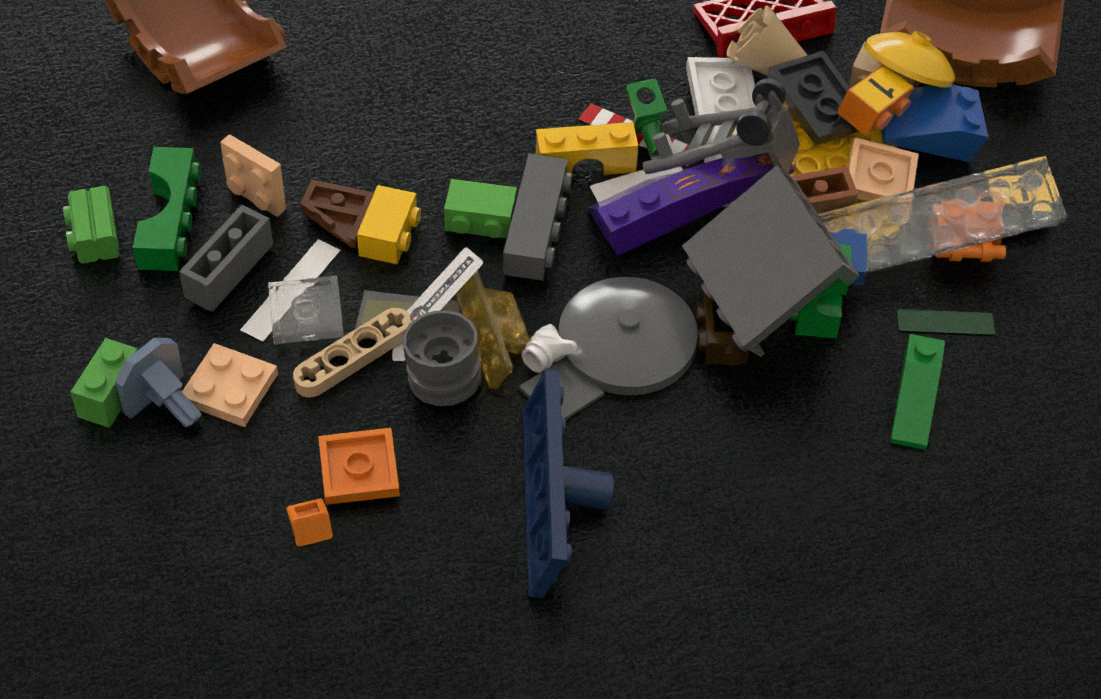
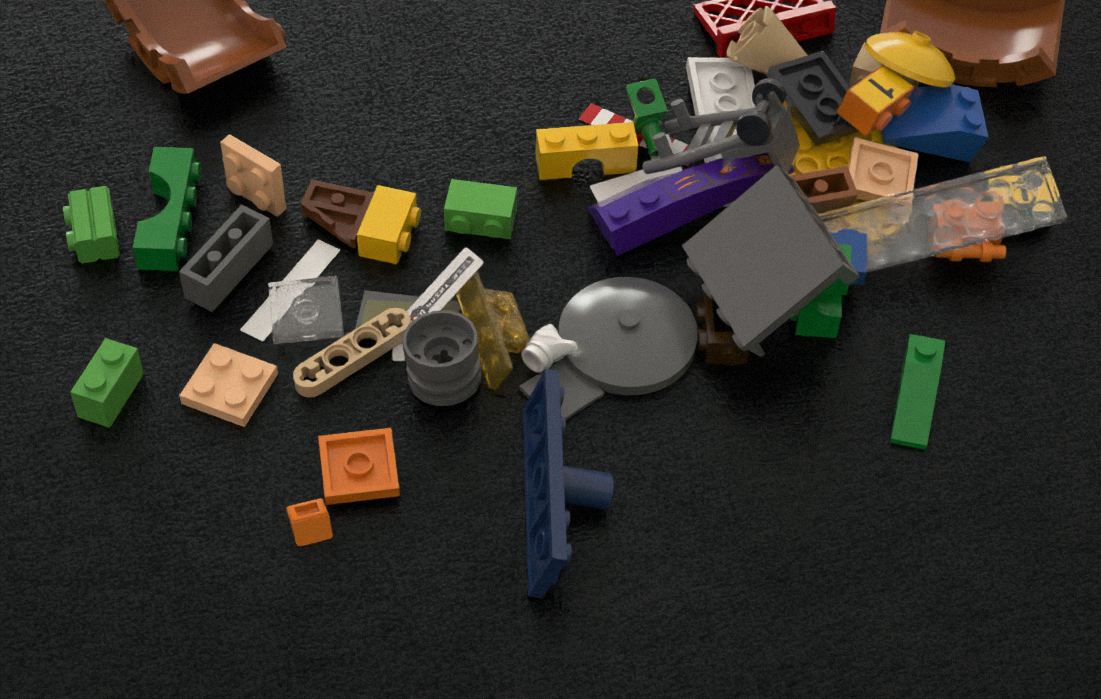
(154, 377): sand blue piece -> none
(536, 217): dark grey brick -> none
(945, 321): dark green sticker -> none

